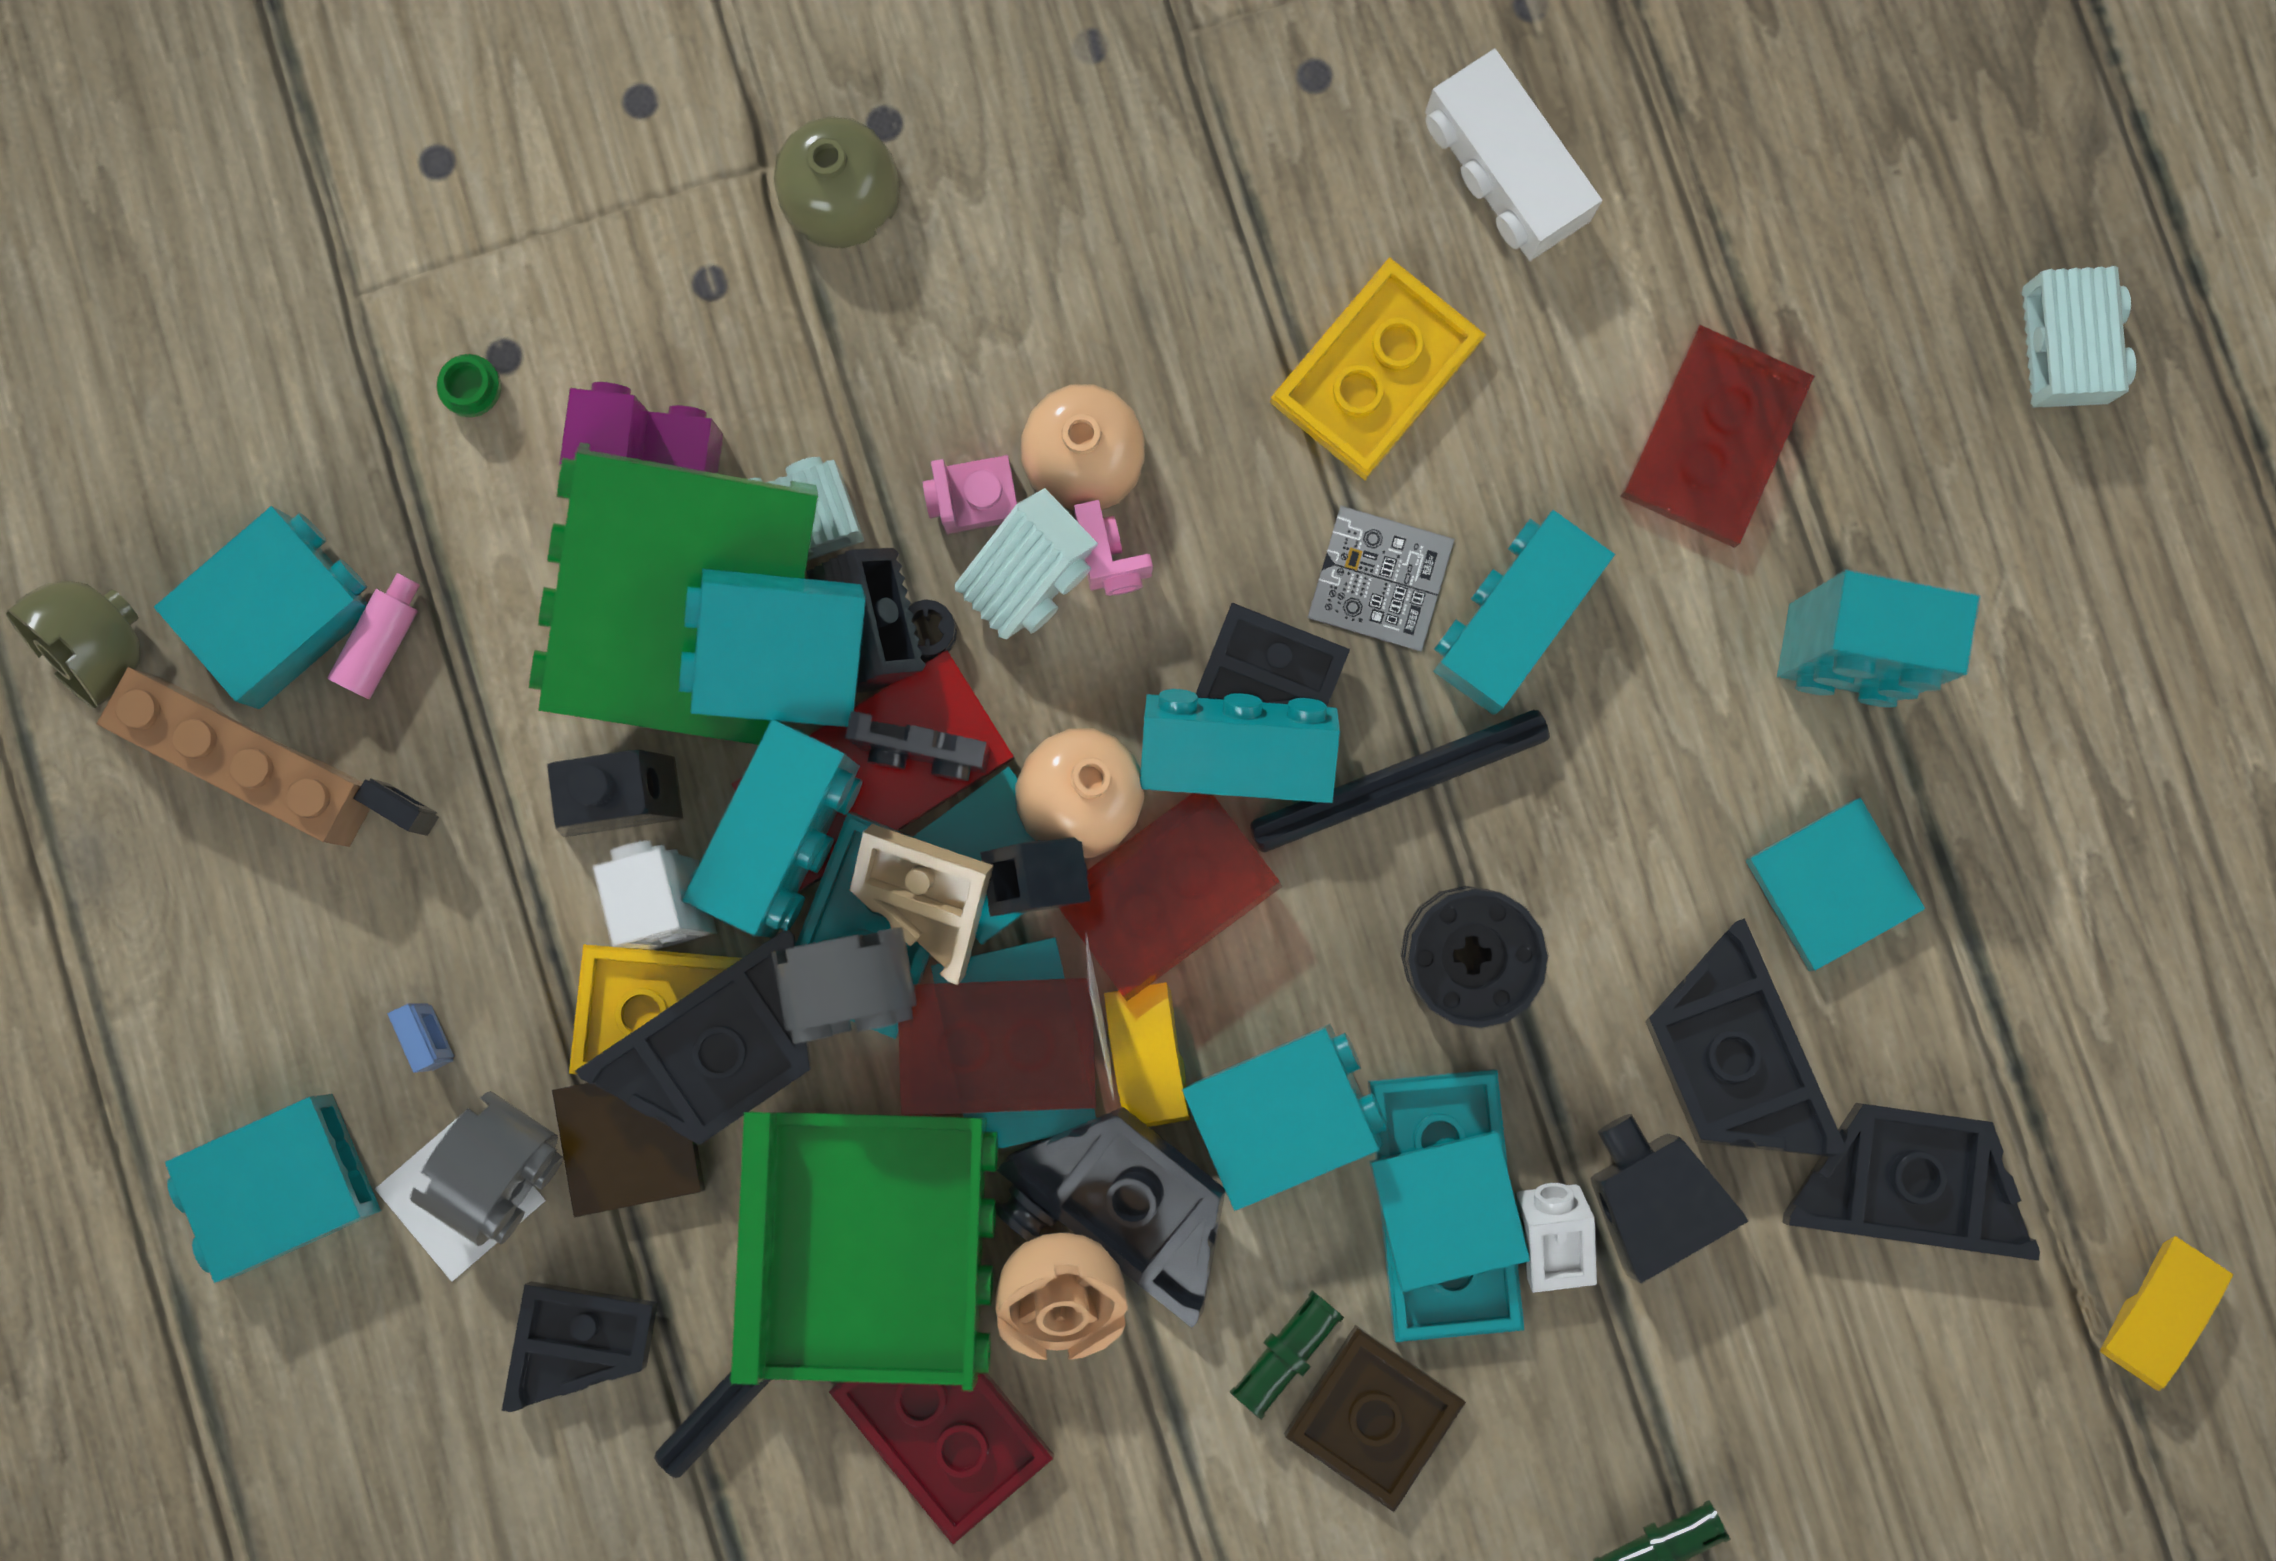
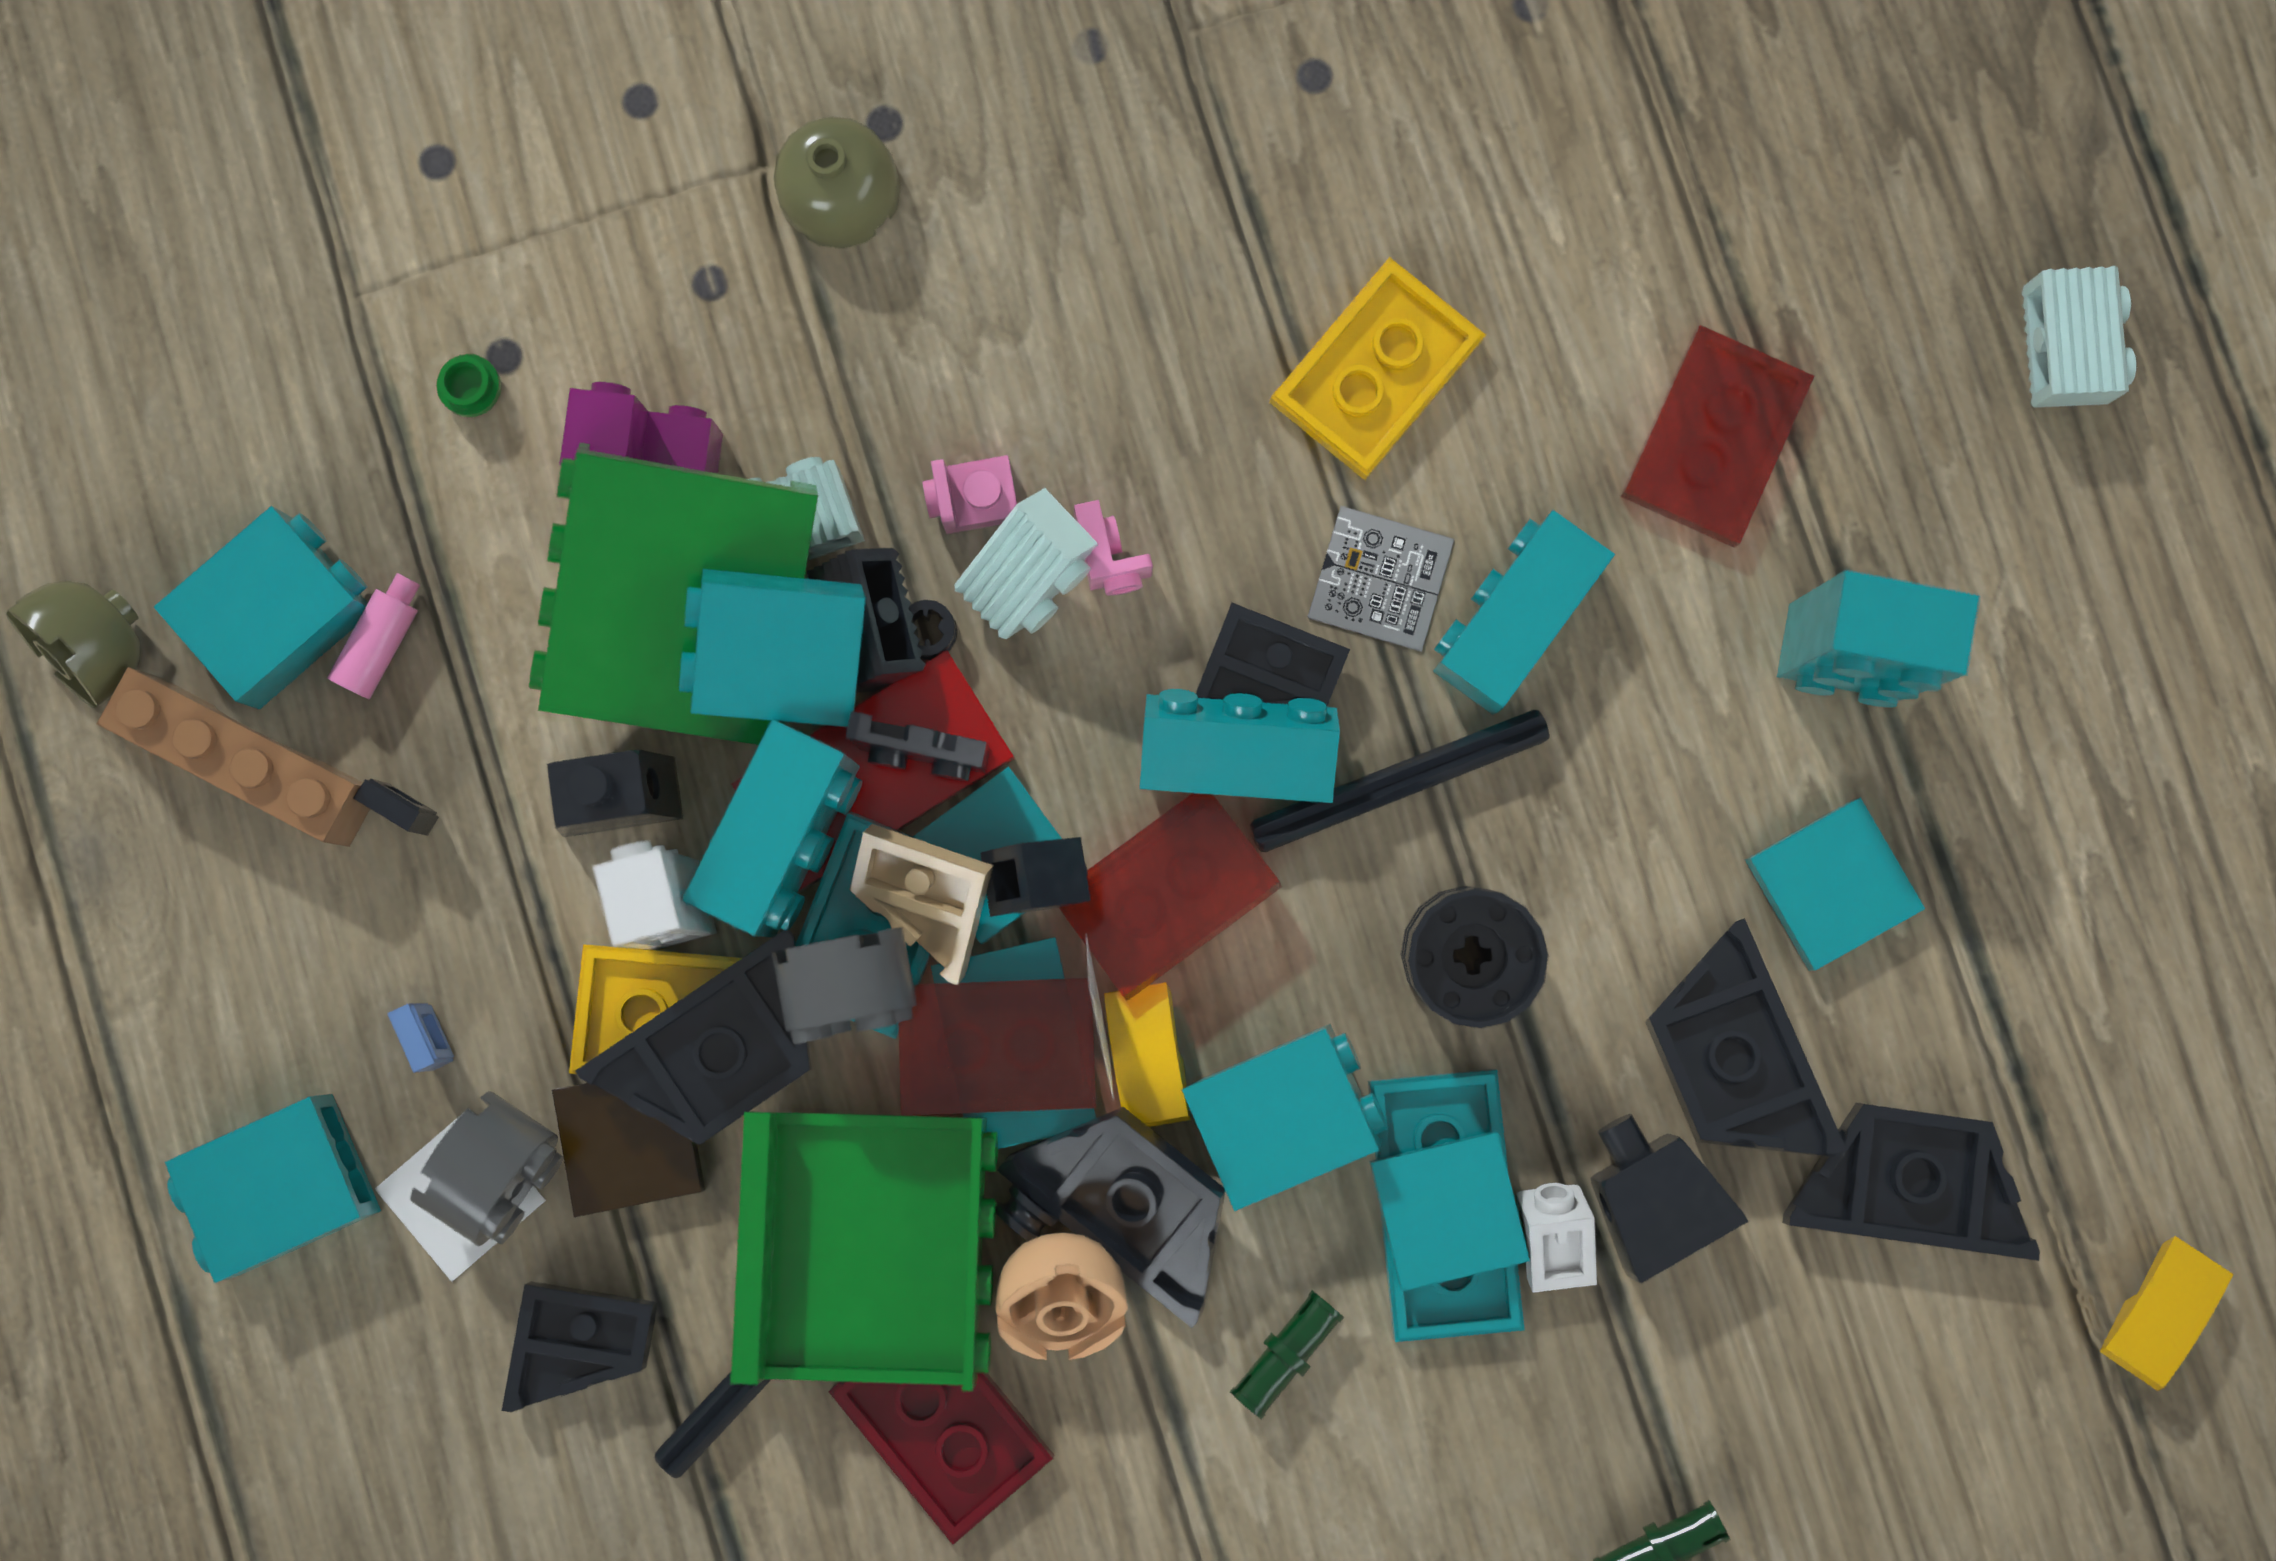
(1080, 788): light nougat cylinder -> none
(1083, 446): light nougat cylinder -> none
(1374, 1418): dark brown tile -> none
(1510, 155): white brick -> none

